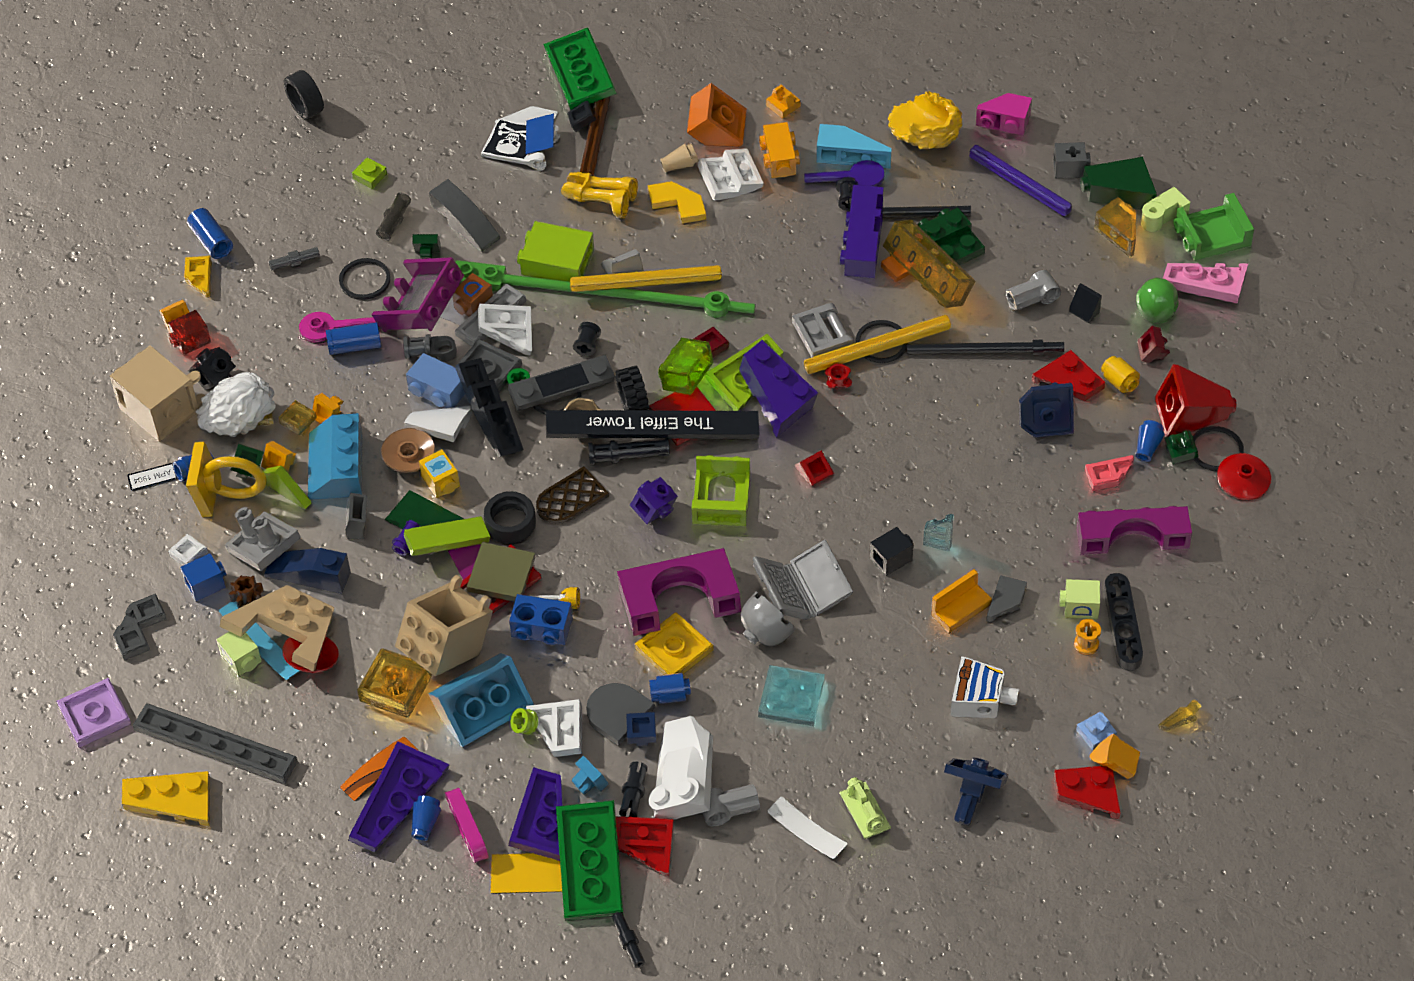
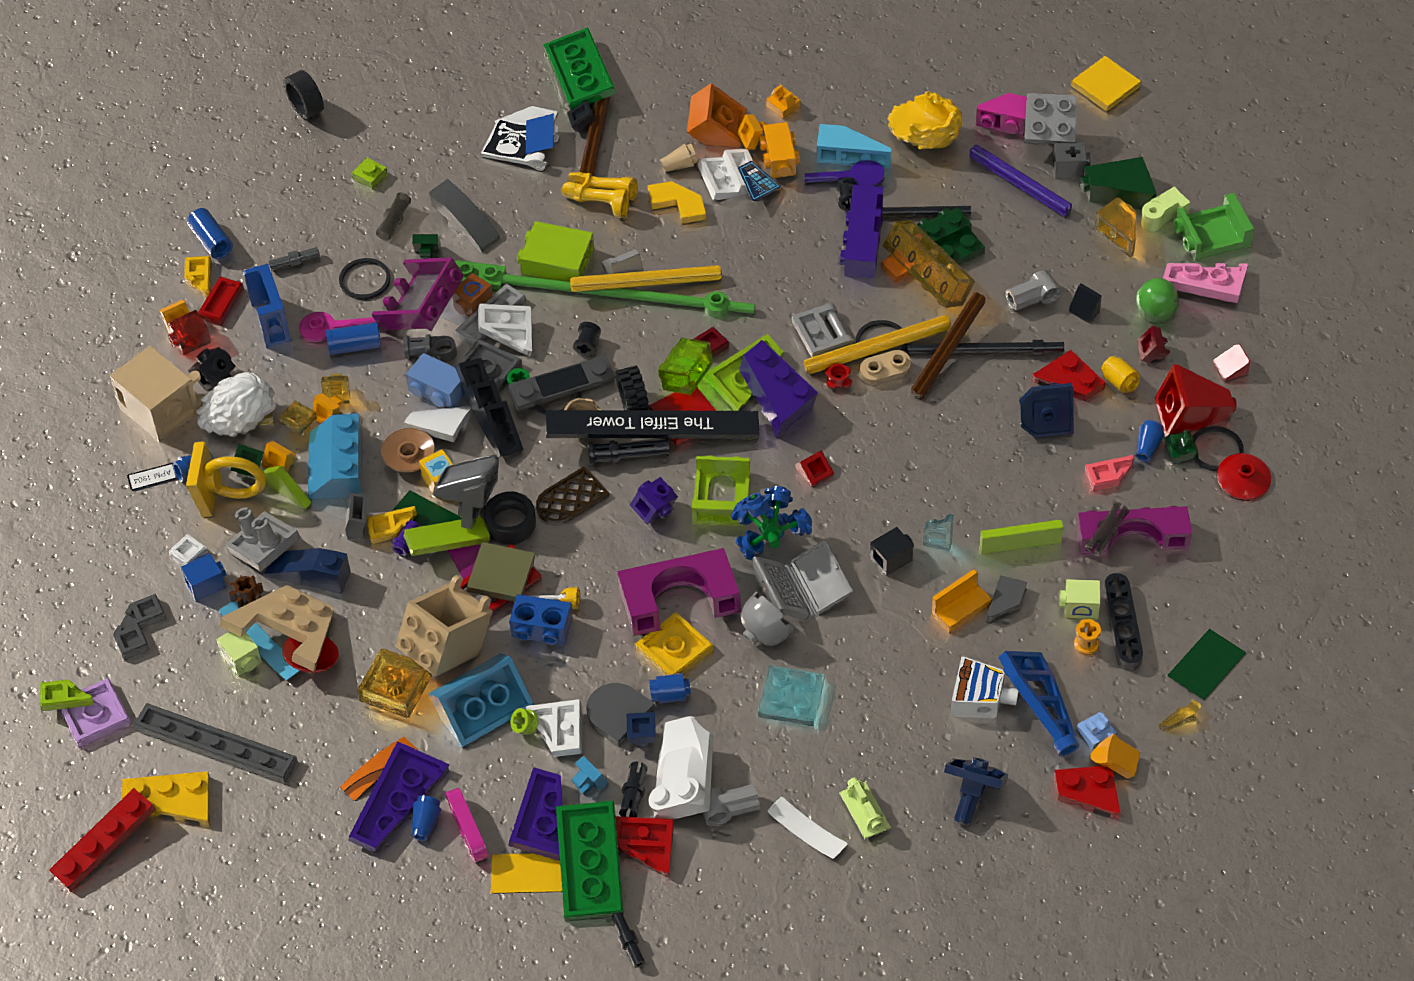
(62, 695): none -> lime tile
(102, 839): none -> red plate
(220, 300): none -> red tile
(271, 316): none -> blue panel
(336, 386): none -> clear yellow tile
(389, 524): none -> yellow tile
(470, 485): none -> dark grey piece
(750, 131): none -> light orange tile
(757, 181): none -> dark blue sticker
(773, 522): none -> blue plant
(886, 367): none -> tan plate
(948, 345): none -> reddish brown axle
(1021, 536): none -> lime tile
(1032, 666): none -> blue plate
(1050, 118): none -> light grey plate
(1106, 83): none -> yellow tile
(1107, 528): none -> clear smoke pin
(1206, 664): none -> dark green sticker
(1232, 363): none -> slope

